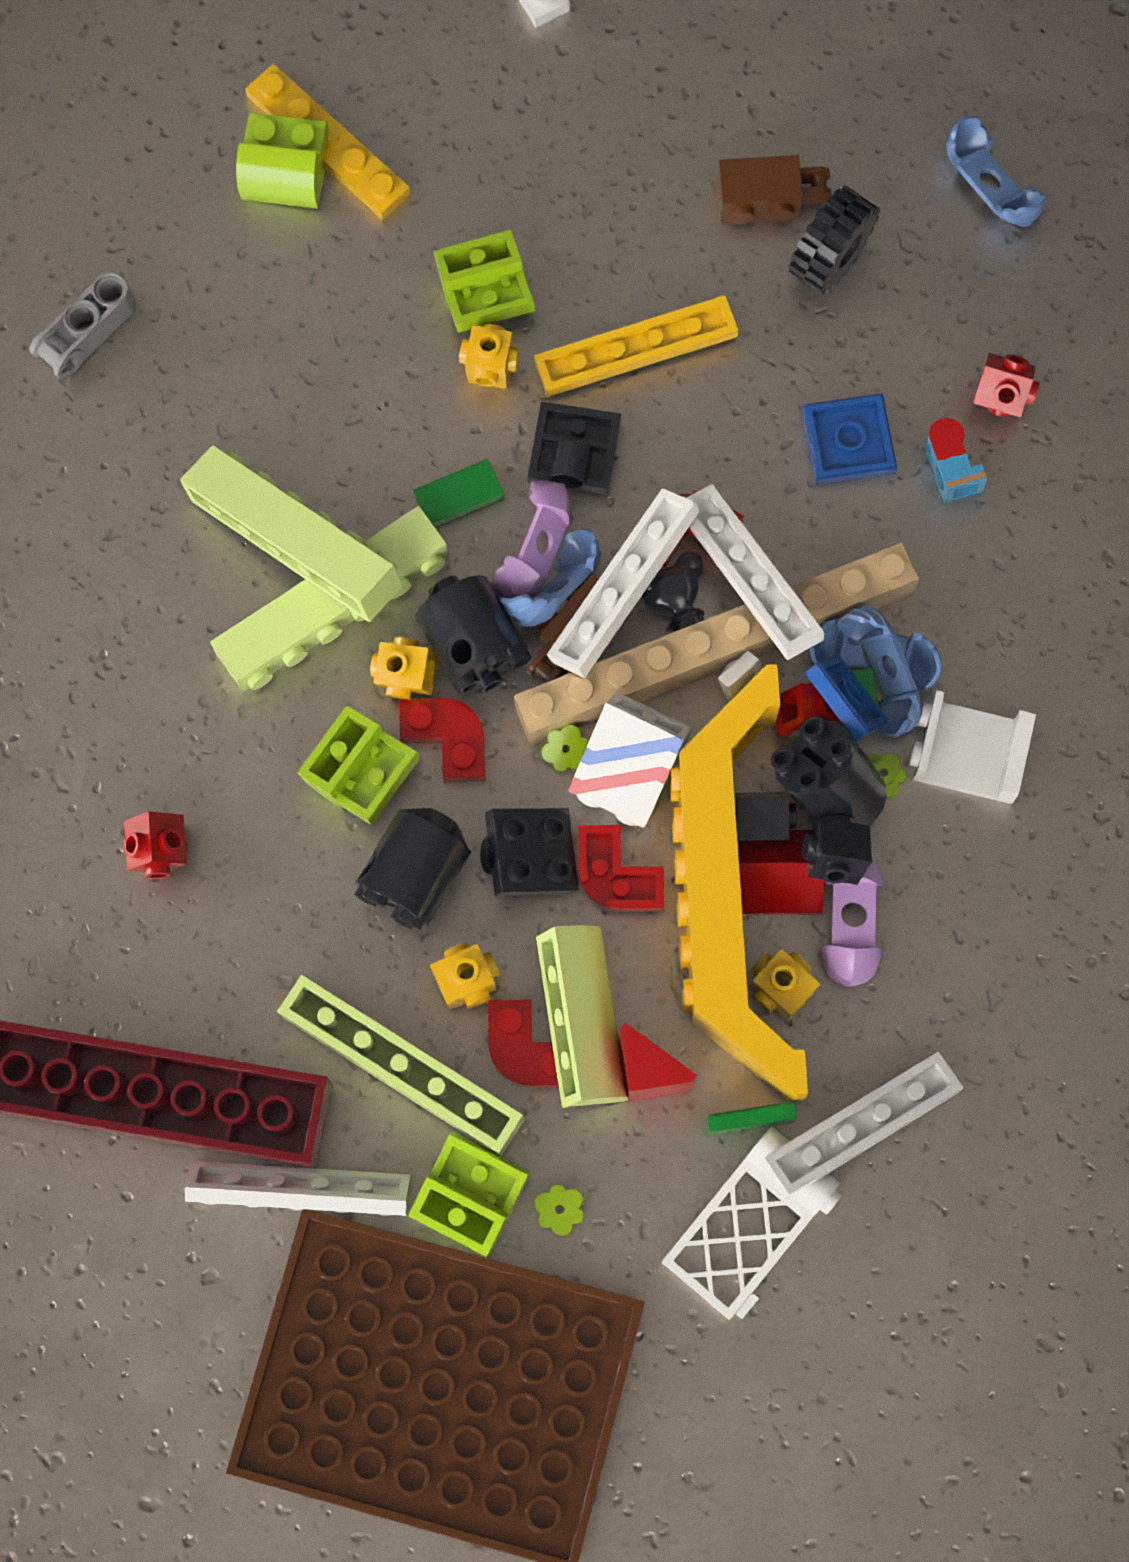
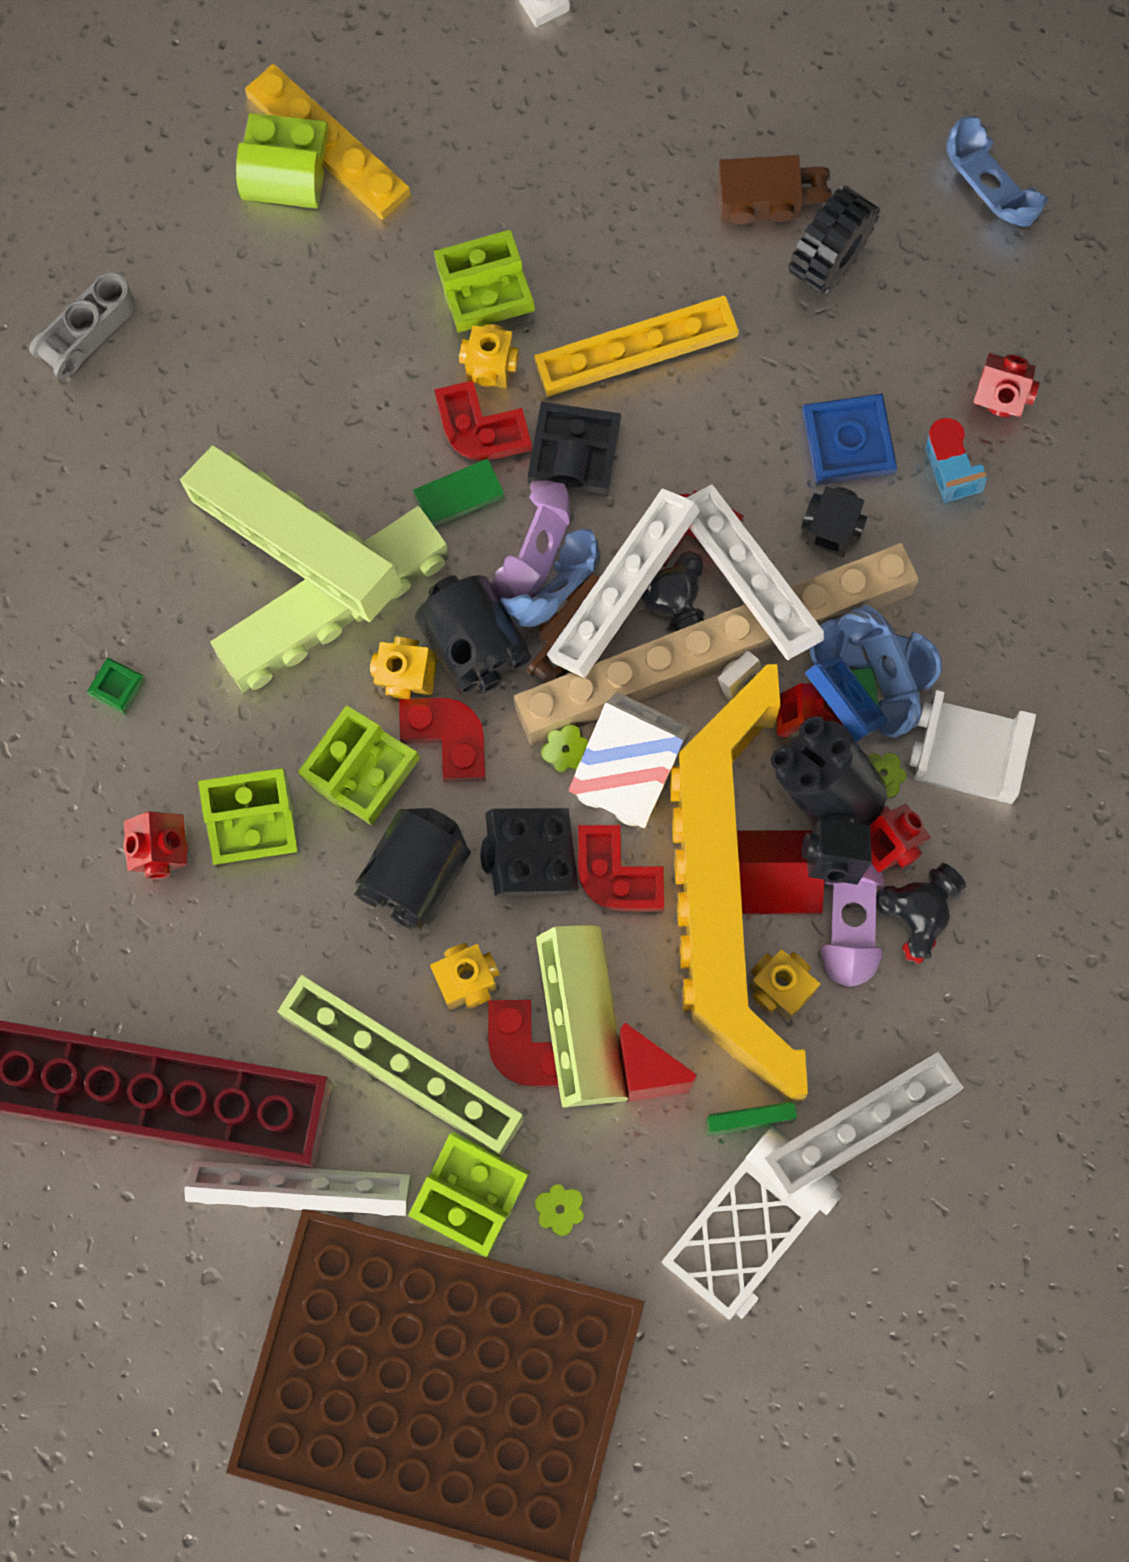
(116, 685): none -> green tile
(249, 816): none -> lime brick
(476, 435): none -> red plate
(764, 816): black brick -> none
(834, 520): none -> black brick
(897, 838): none -> red brick
(922, 908): none -> black animal

